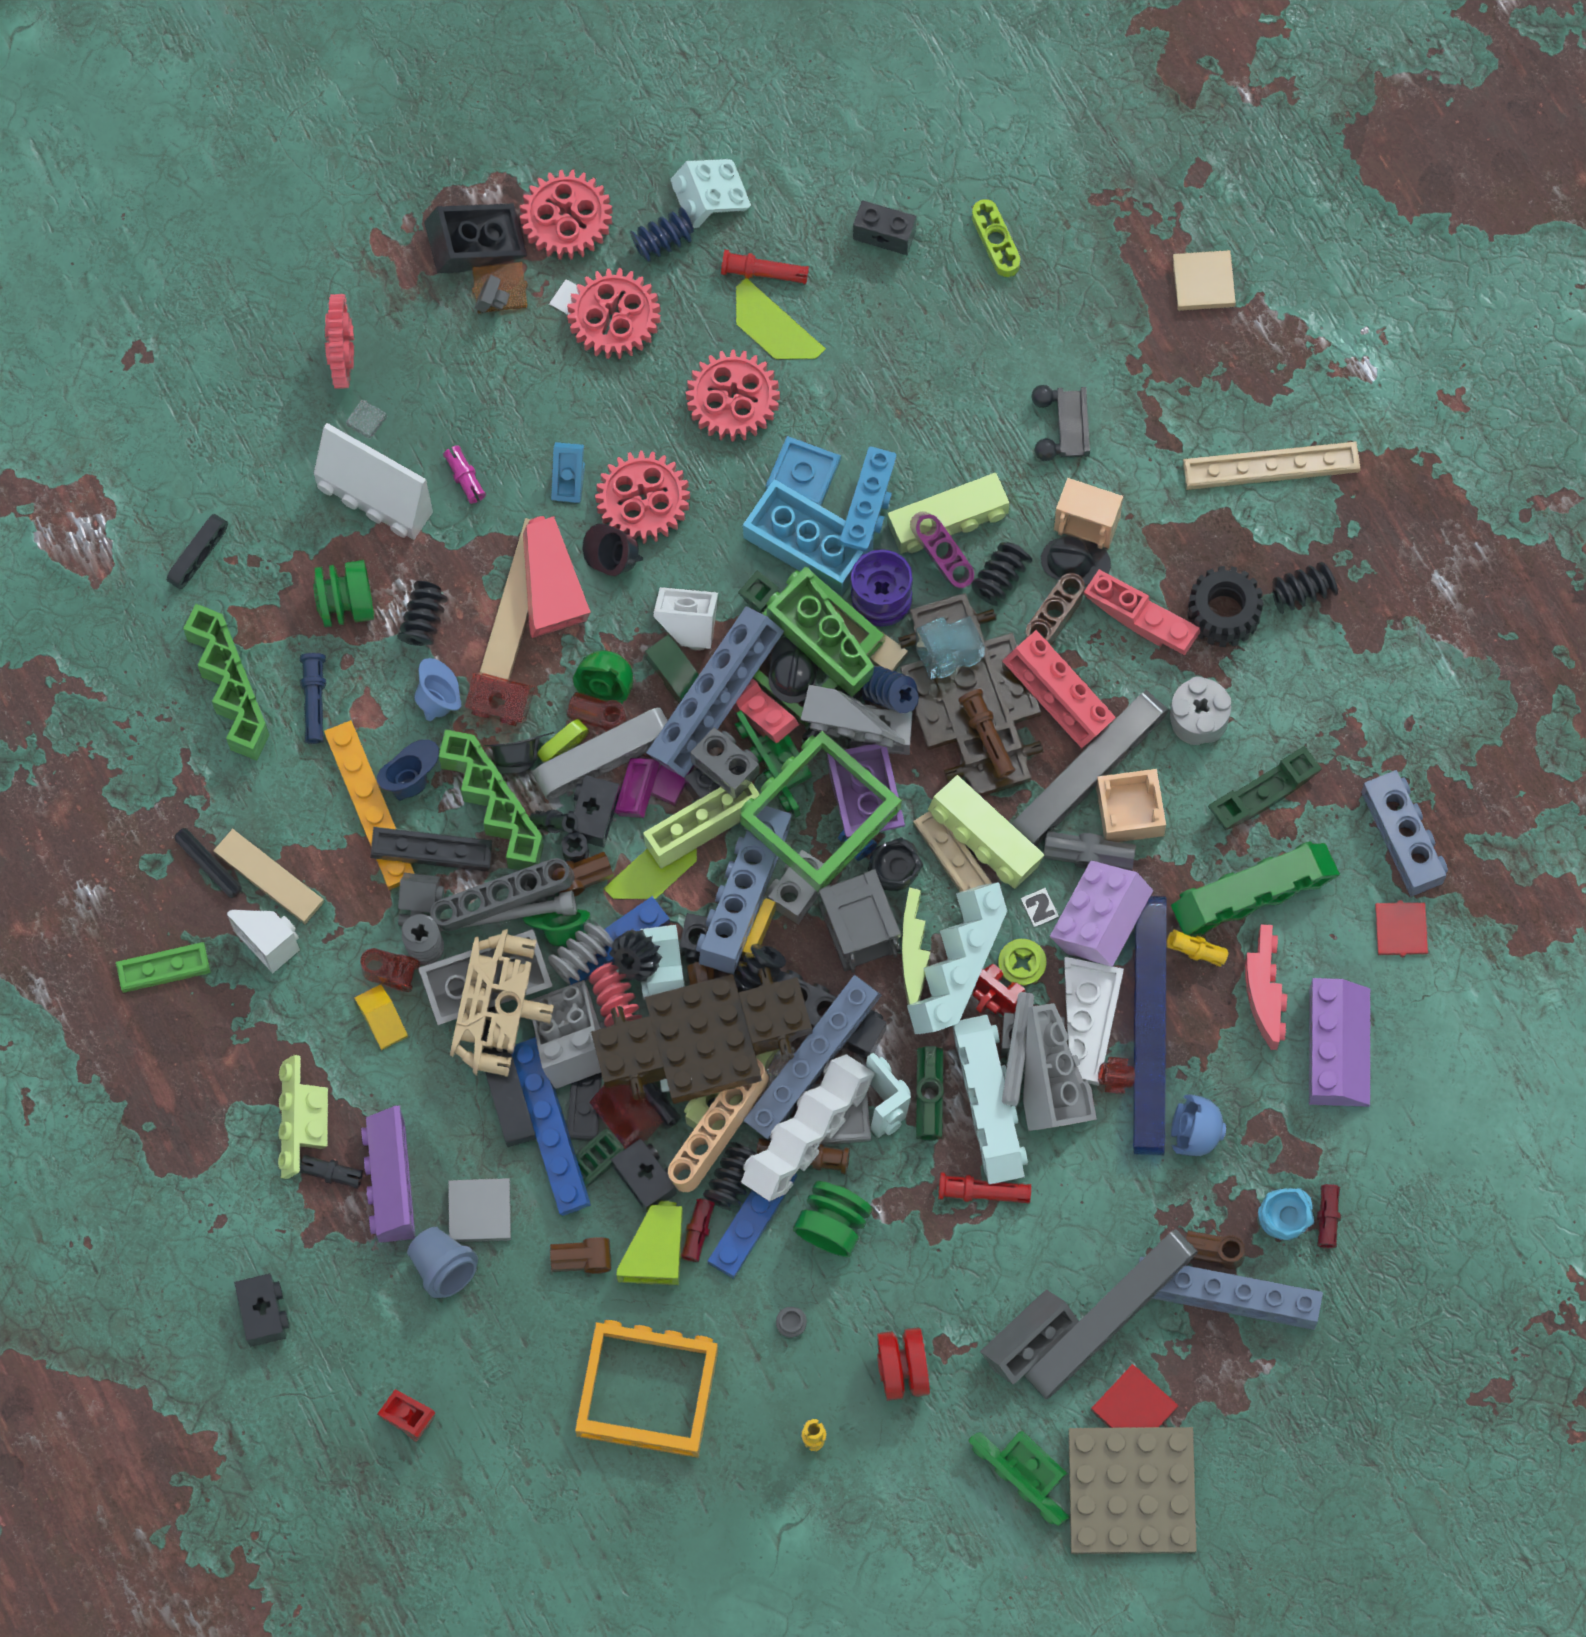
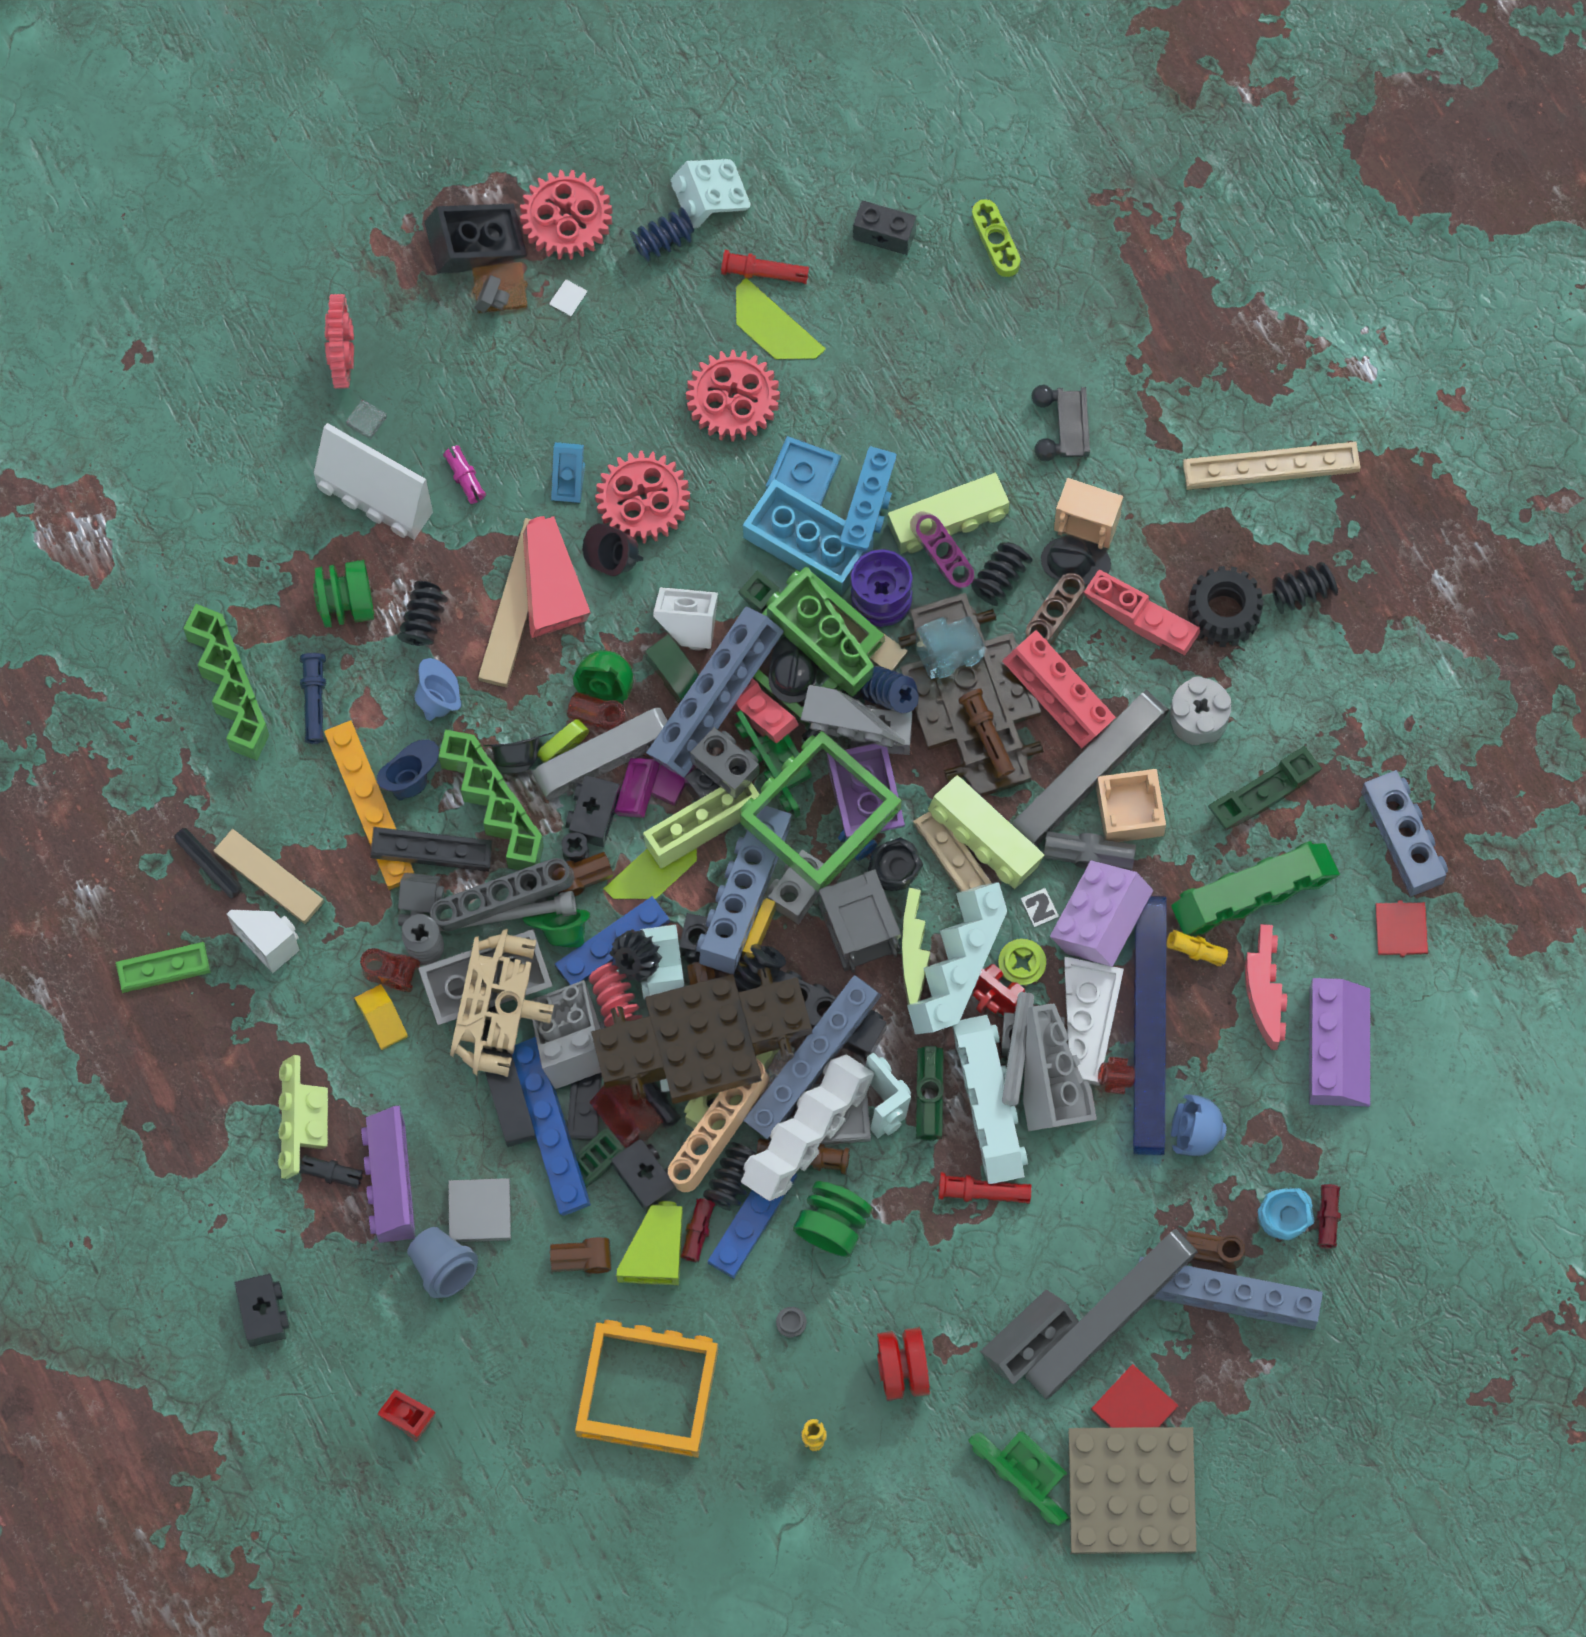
(197, 551): black beam -> none
(517, 697): clear red brick -> none
(554, 821): black pin -> none
(580, 952): light grey piece -> none
(638, 321): coral gear -> none
(1204, 280): tan tile -> none

